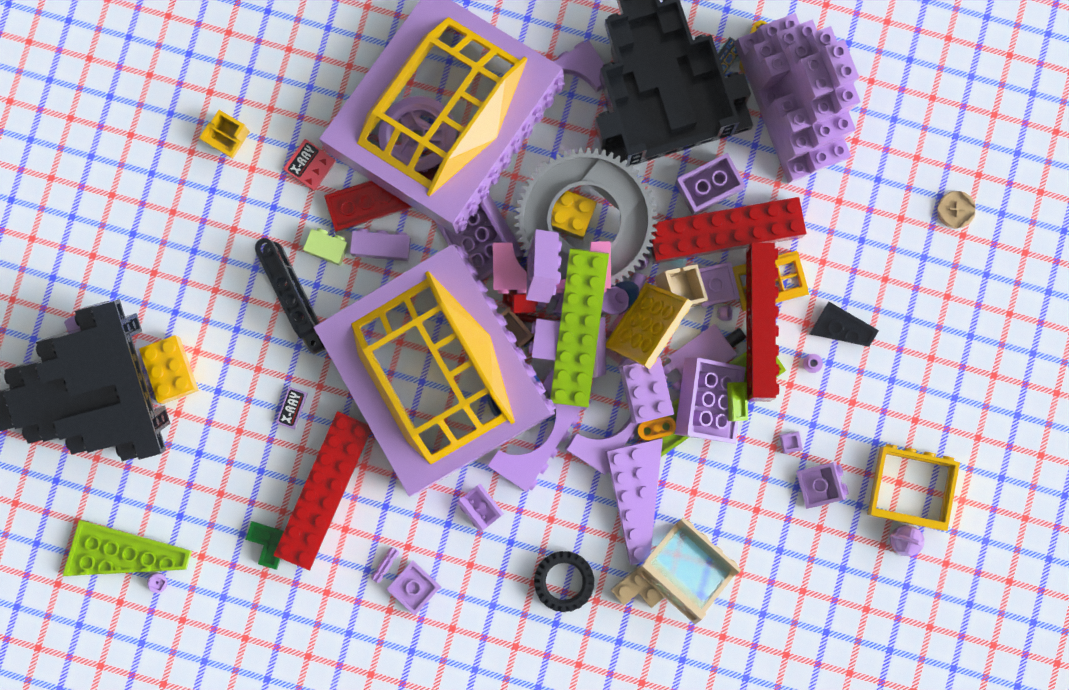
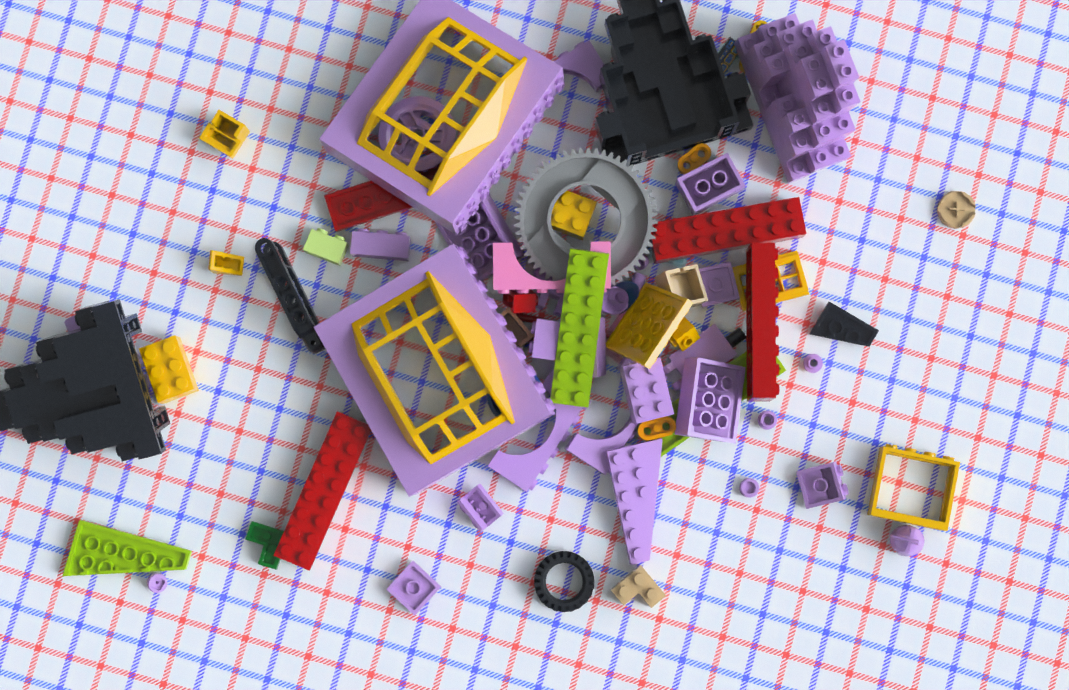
(225, 263): none -> yellow slope
(292, 408): tile -> none
(309, 165): tile -> none
(384, 565): lavender axle -> none
(543, 266): lavender brick -> none
(684, 335): none -> yellow brick
(688, 570): panel -> none
(693, 159): none -> light orange plate
(725, 313): lavender hinge -> none
(737, 401): lime tile -> none
(749, 487): none -> lavender tile
(773, 419): none -> lavender plate
(791, 442): lavender tile -> none

